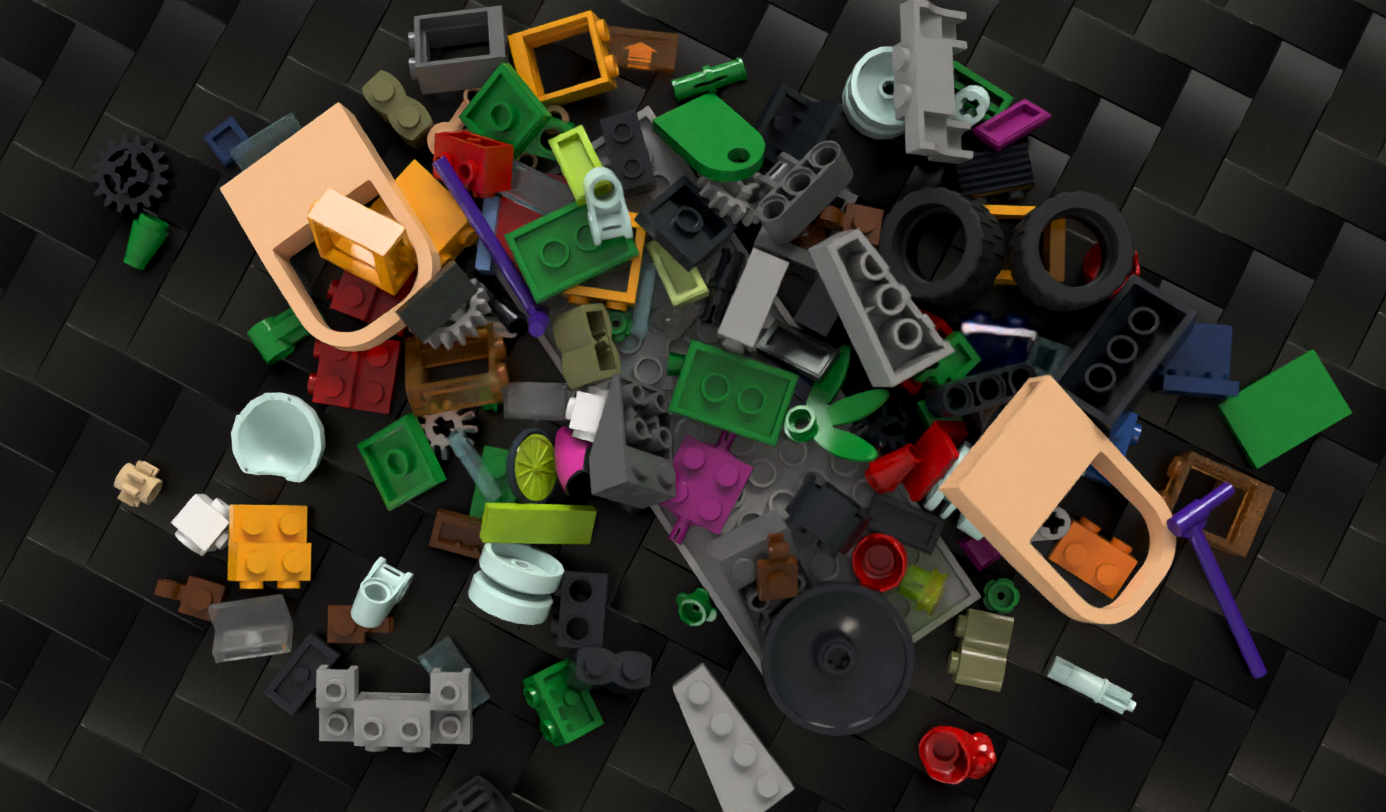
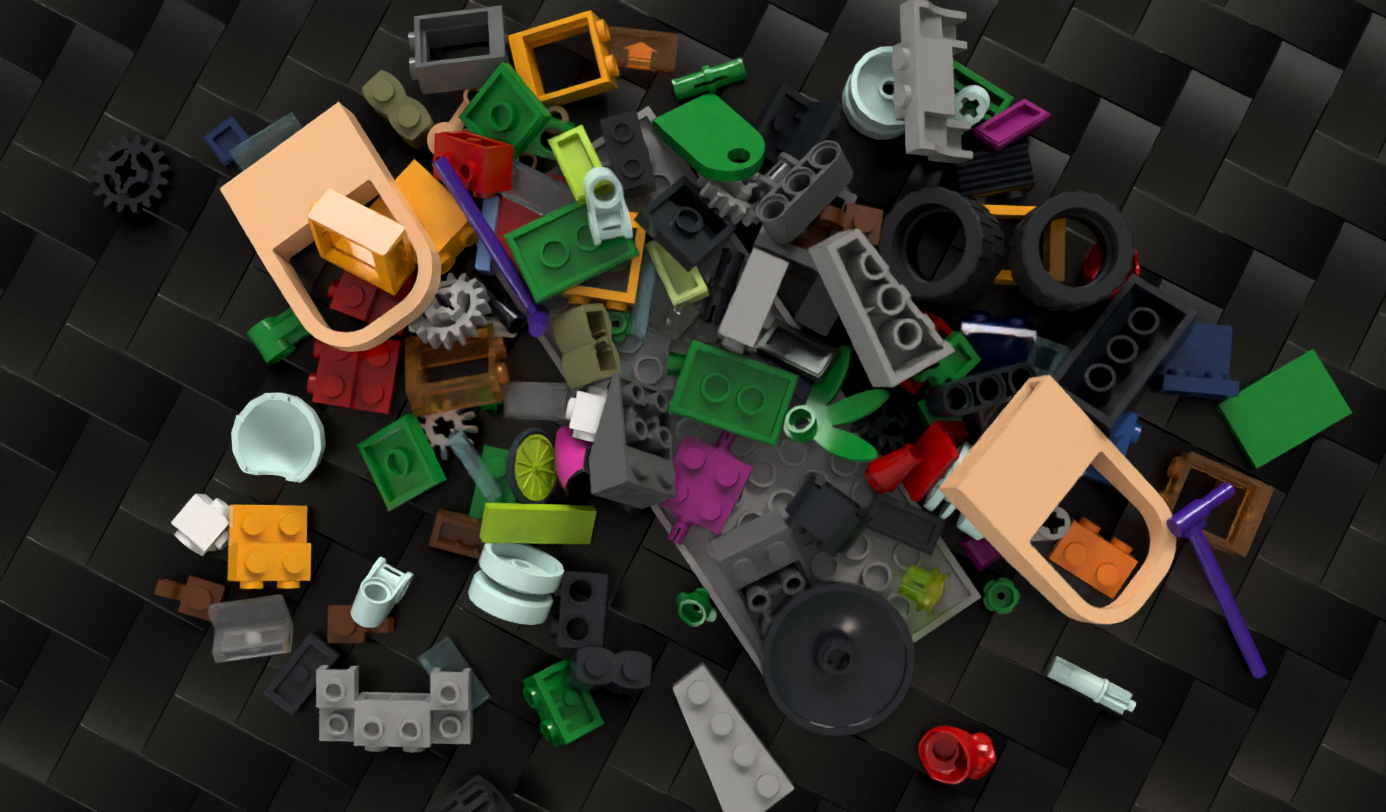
(138, 484): tan gear -> none
(145, 240): green cone -> none
(436, 301): pearl dark grey tile -> none
(779, 573): reddish brown plate -> none
(879, 562): red hair -> none
(981, 649): olive brick -> none

